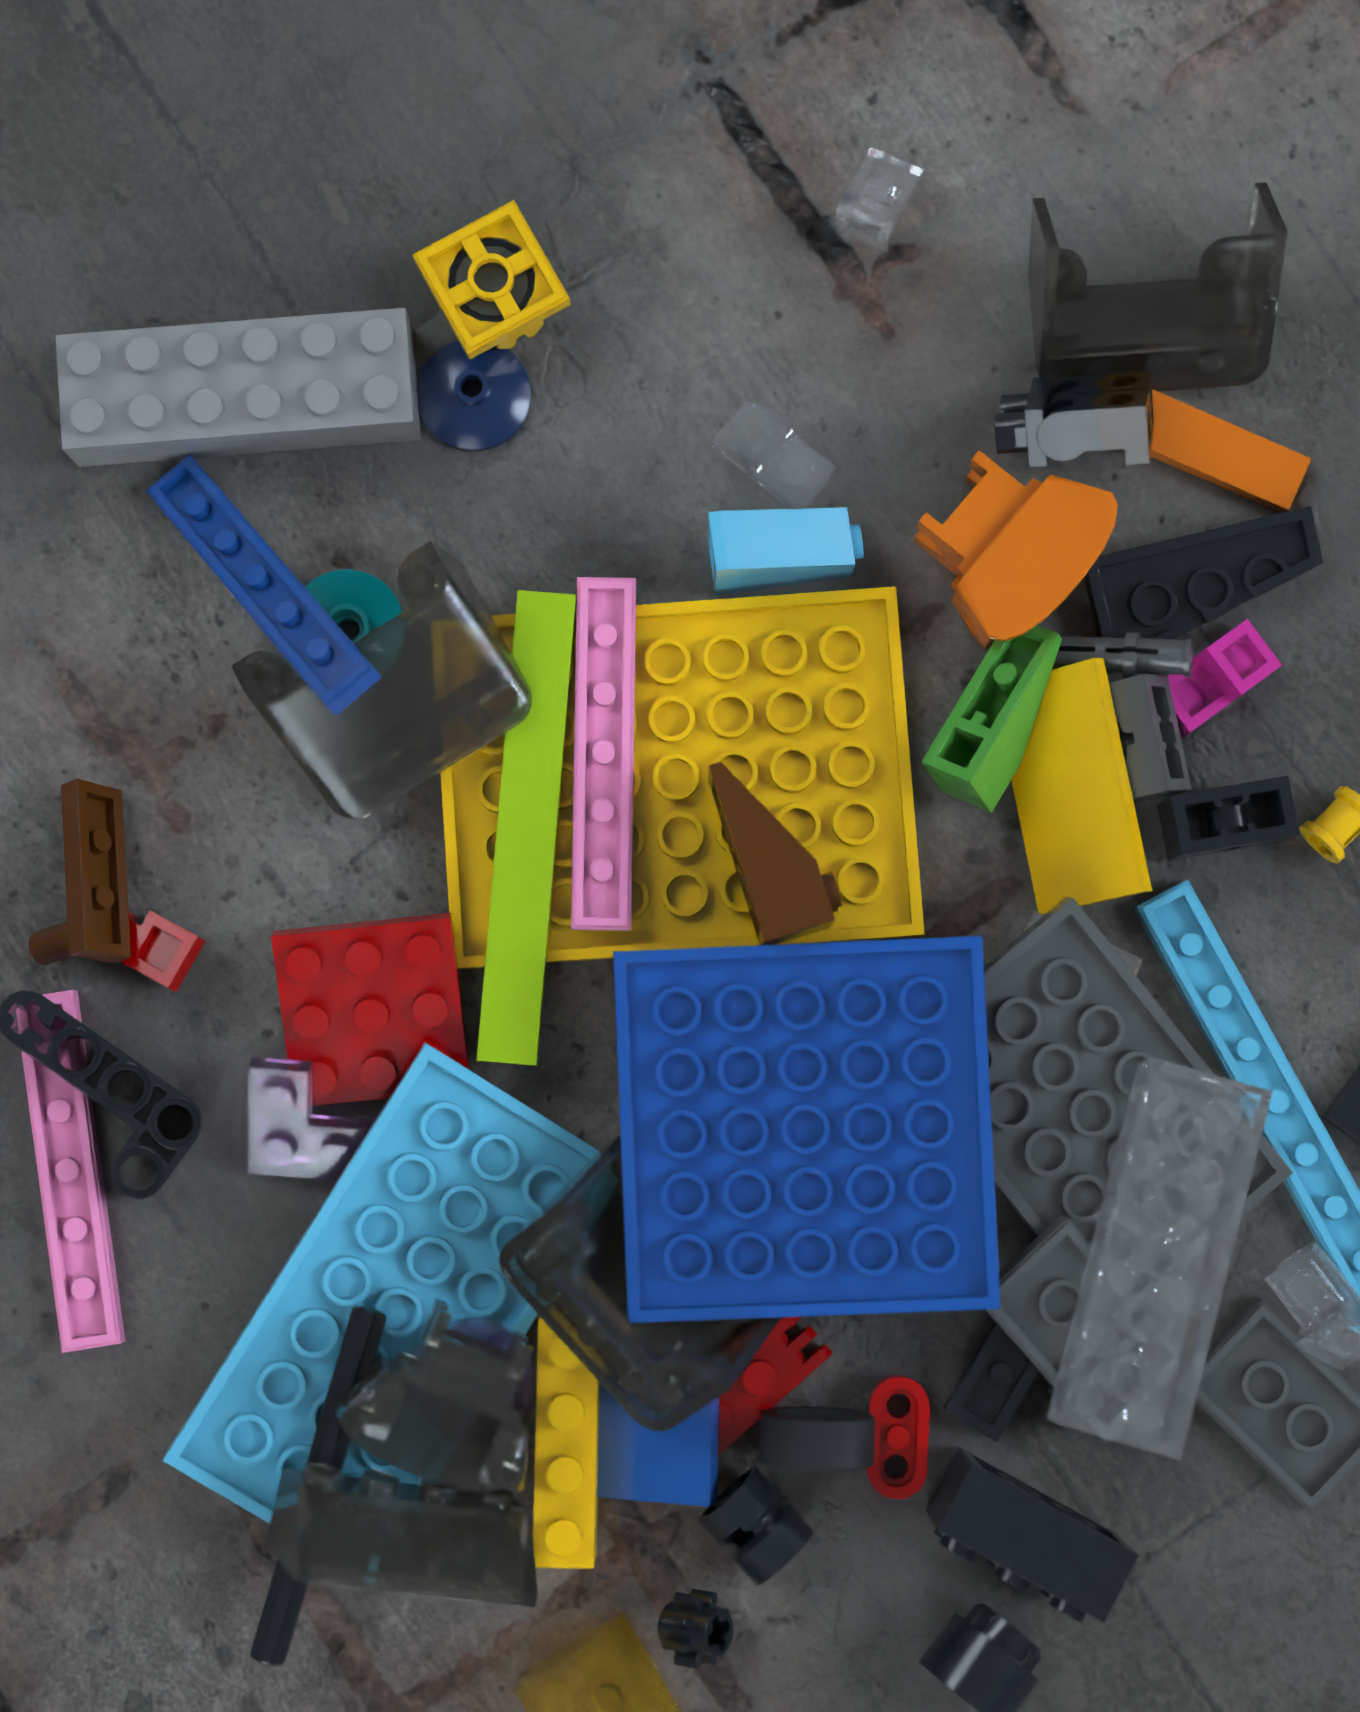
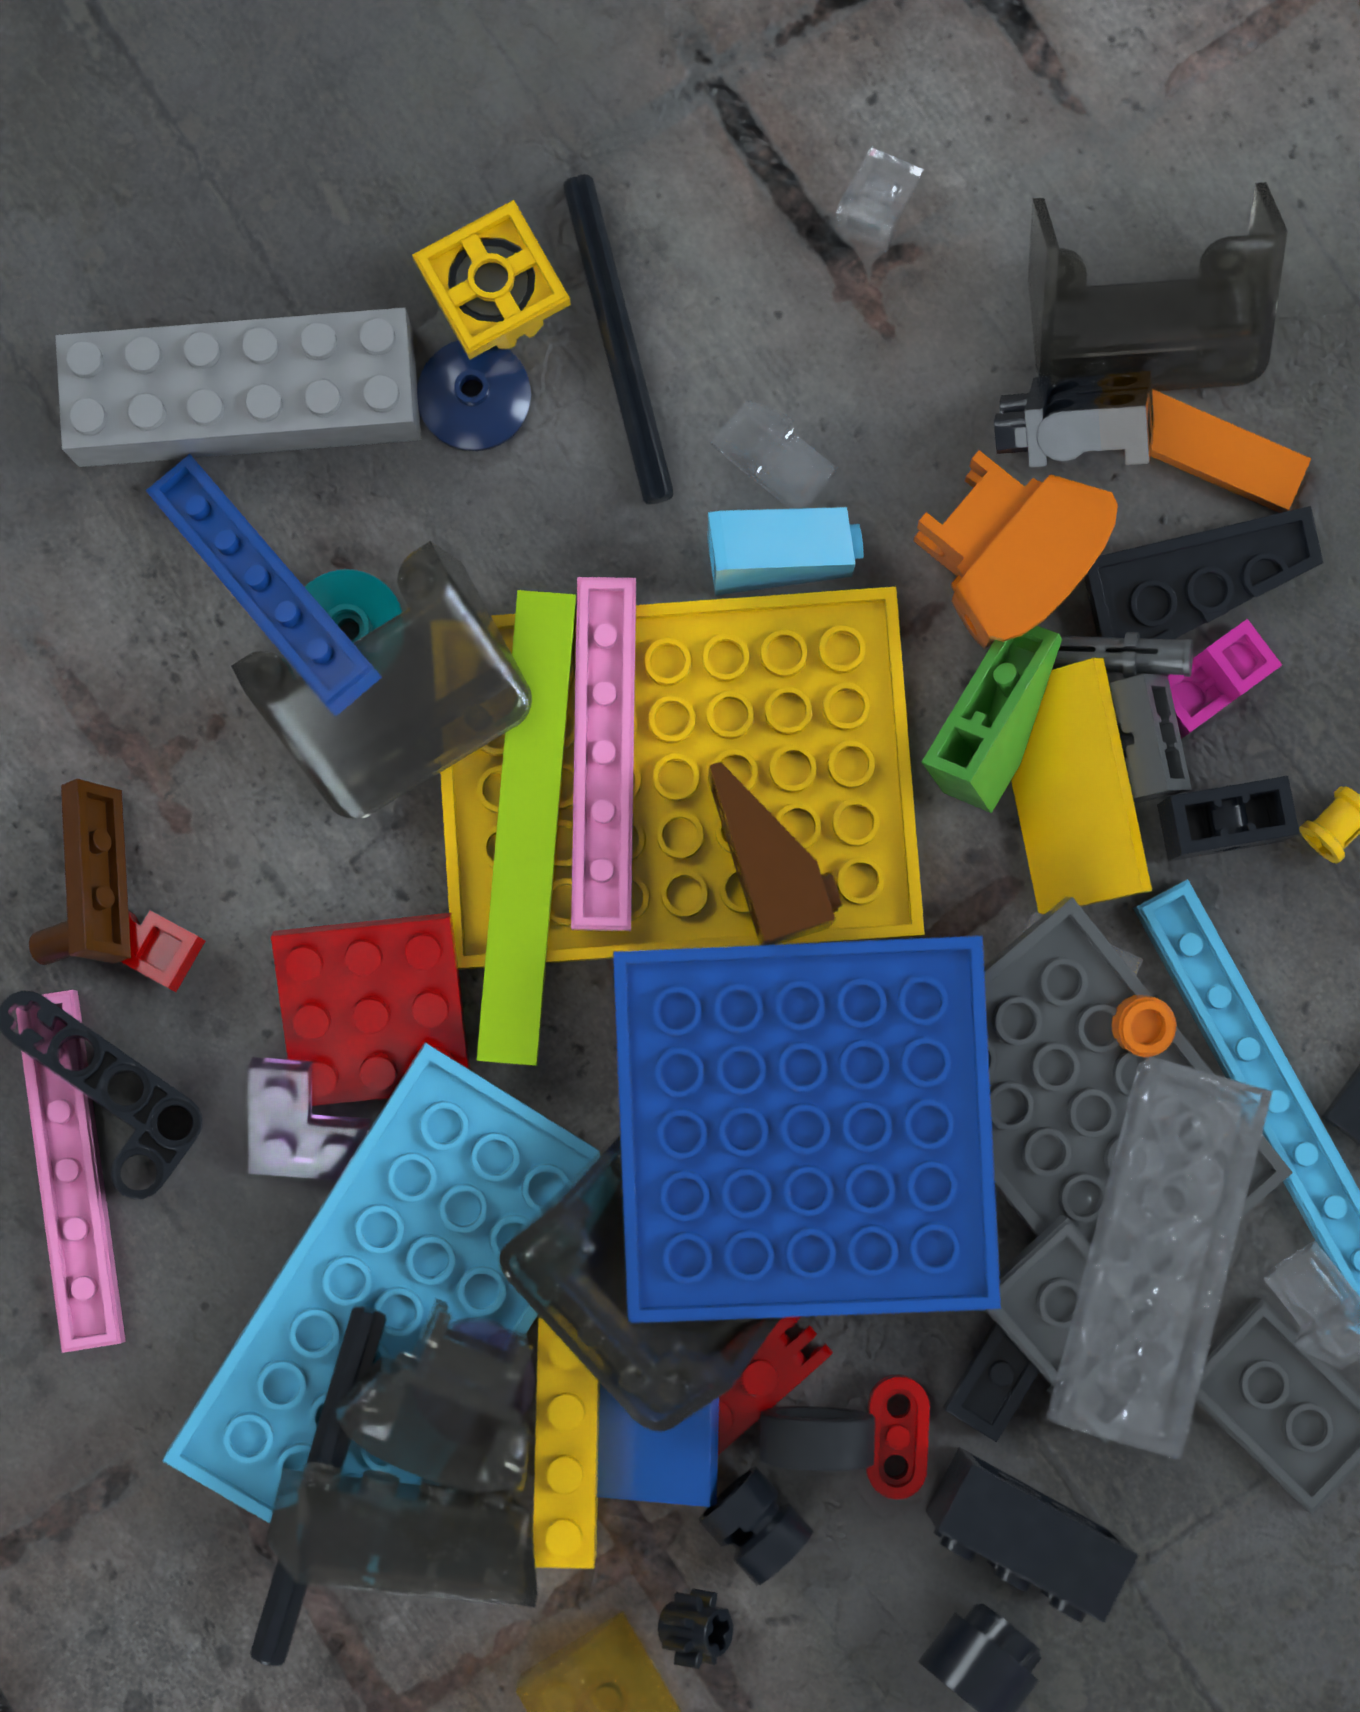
(618, 339): none -> black axle
(1144, 1025): none -> orange tile

